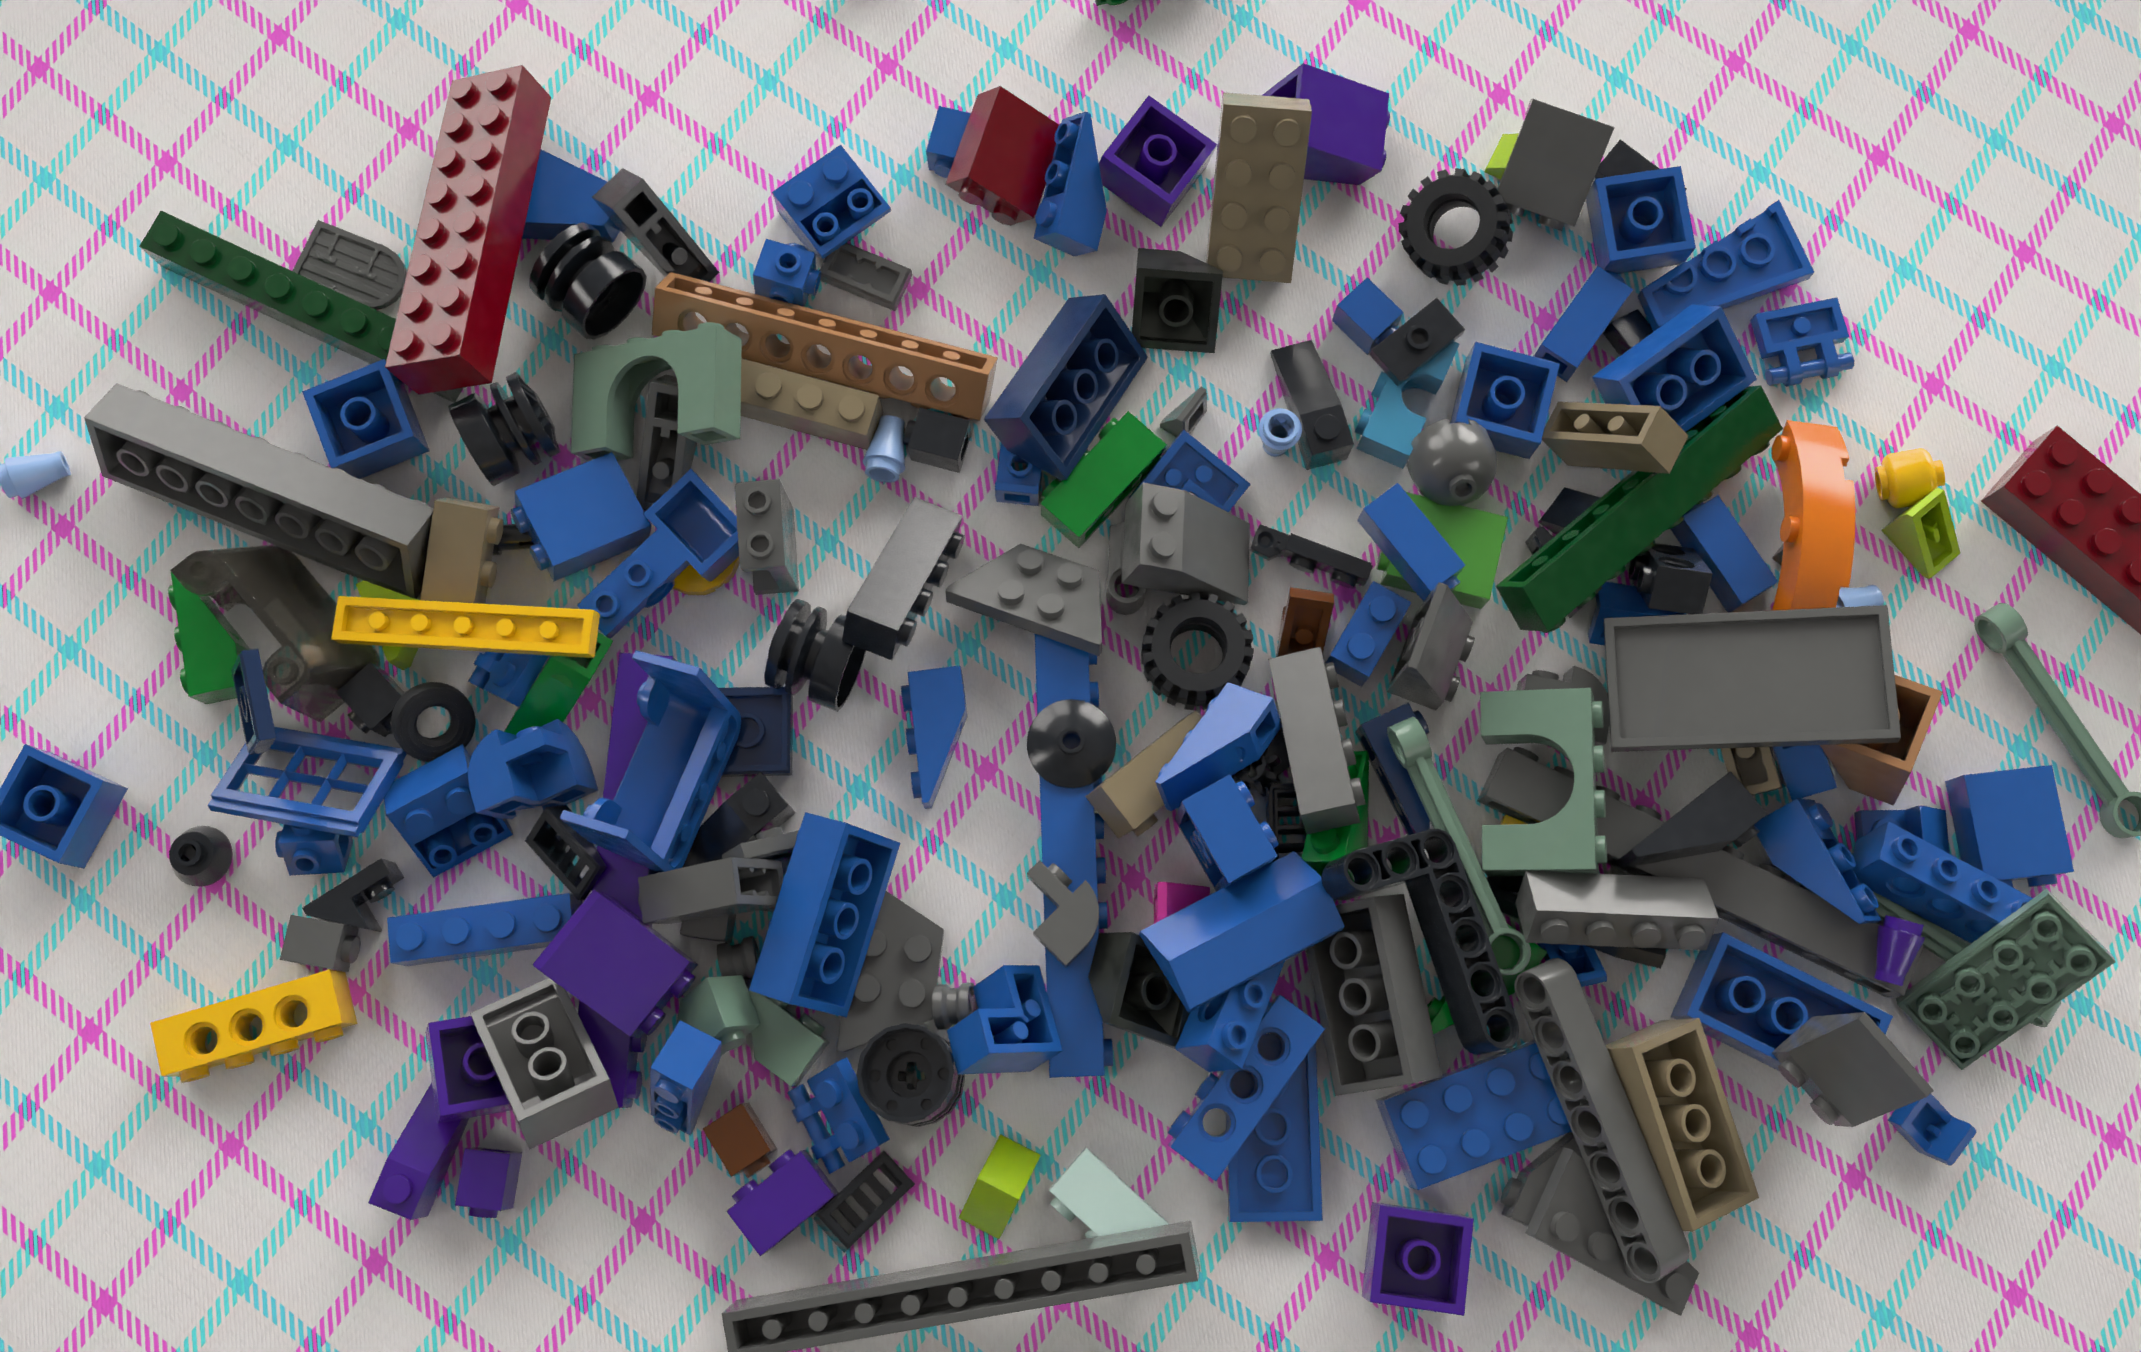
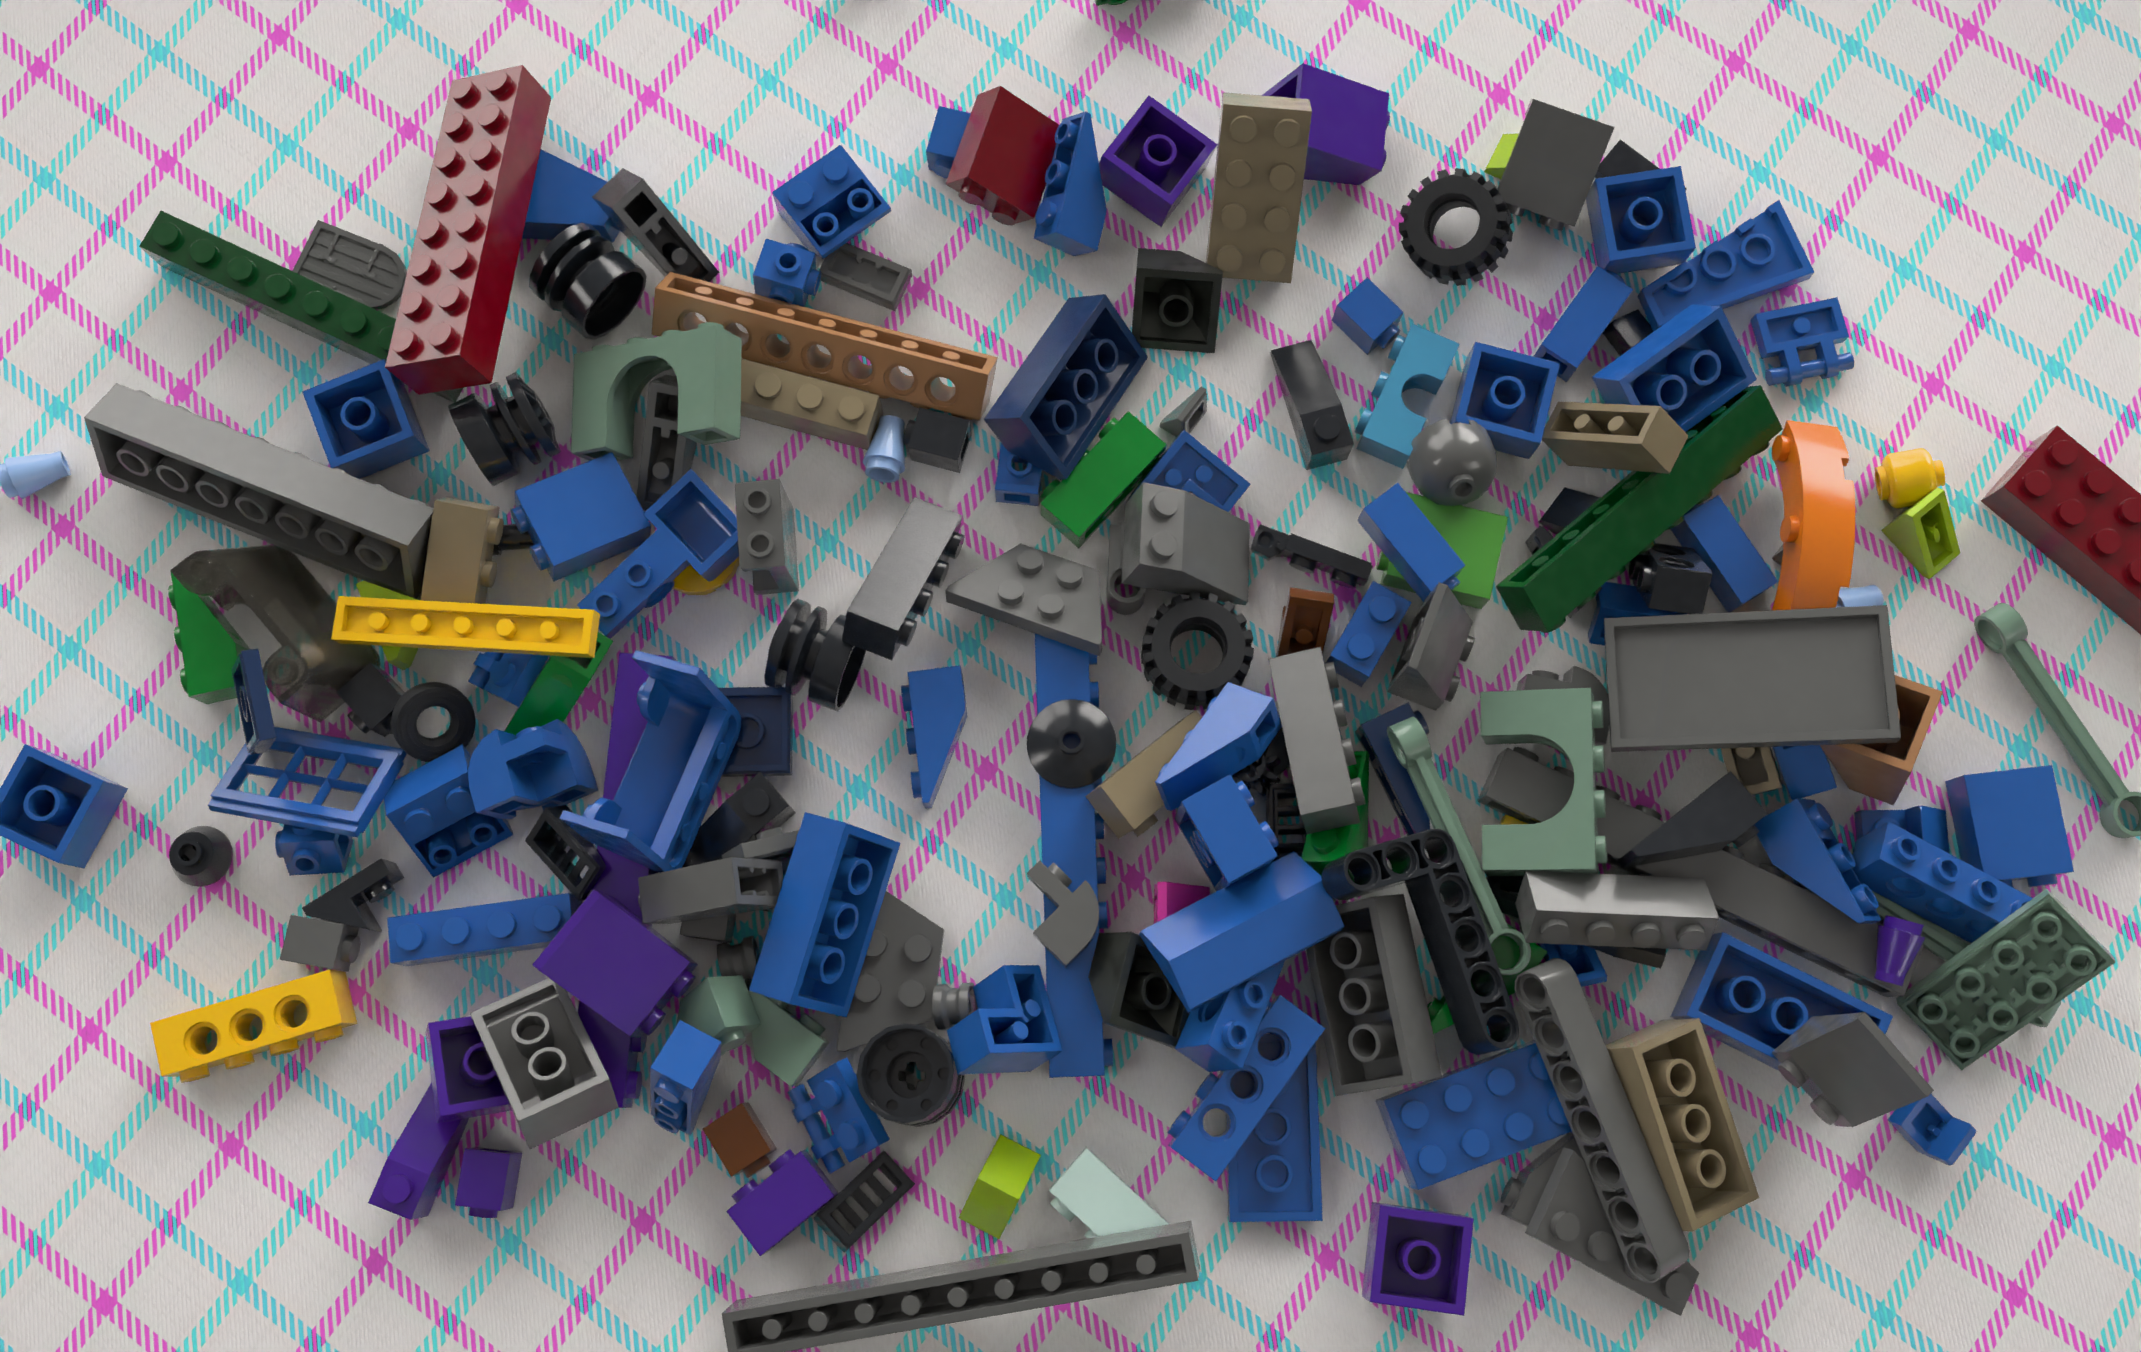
(1282, 424): light blue cone -> none
(1417, 341): black plate -> none

